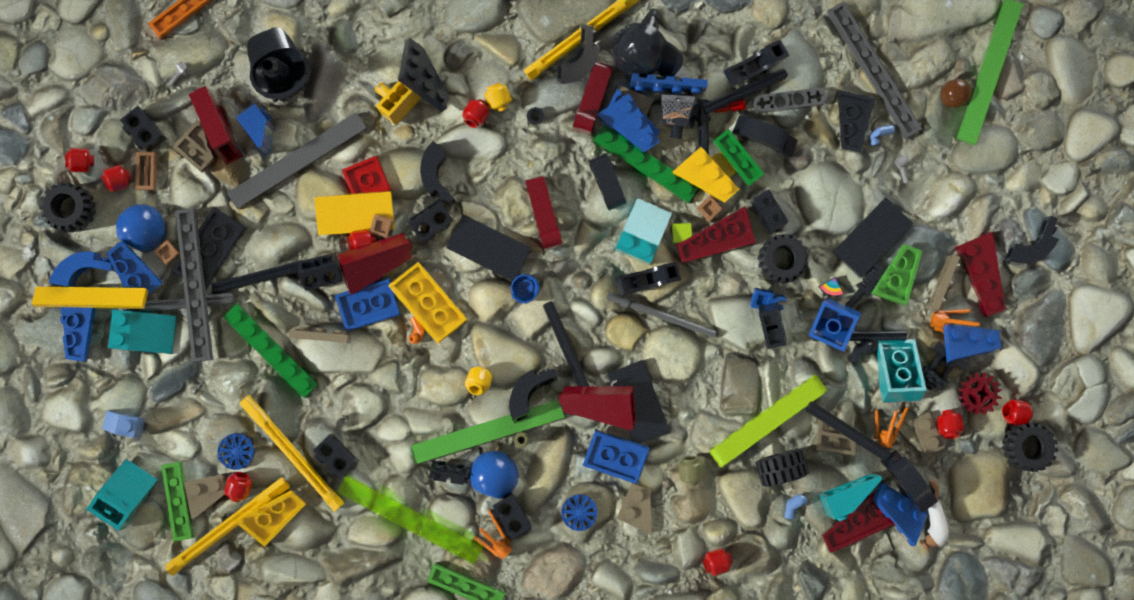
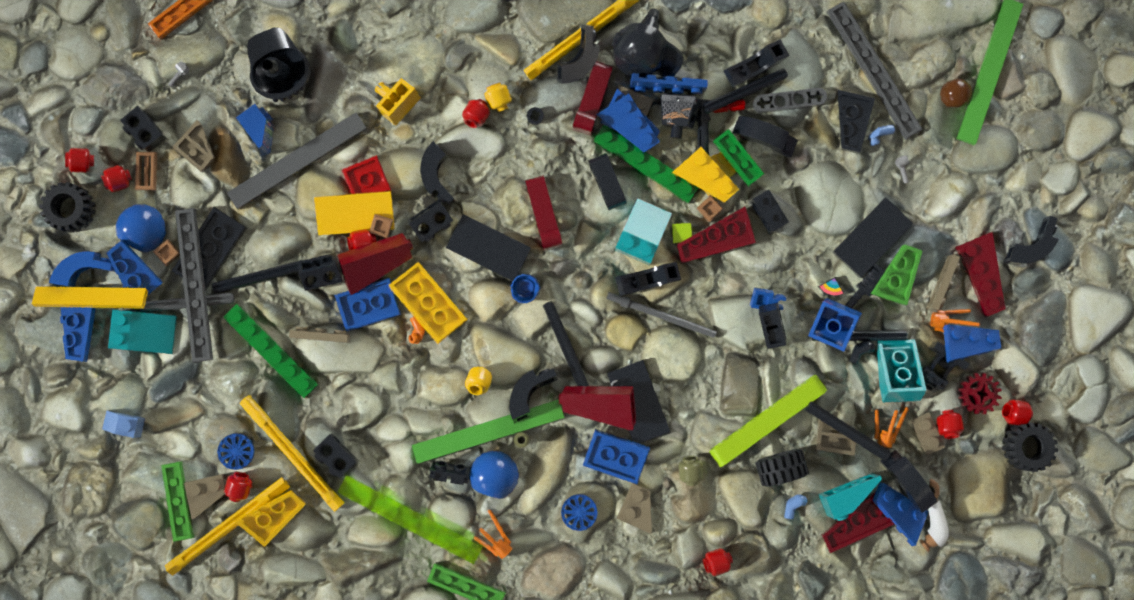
(122, 495): teal slope -> none
(215, 125): dark red slope -> none
(420, 75): black plate -> none
(516, 514): black brick -> none
(794, 247): black tyre -> none

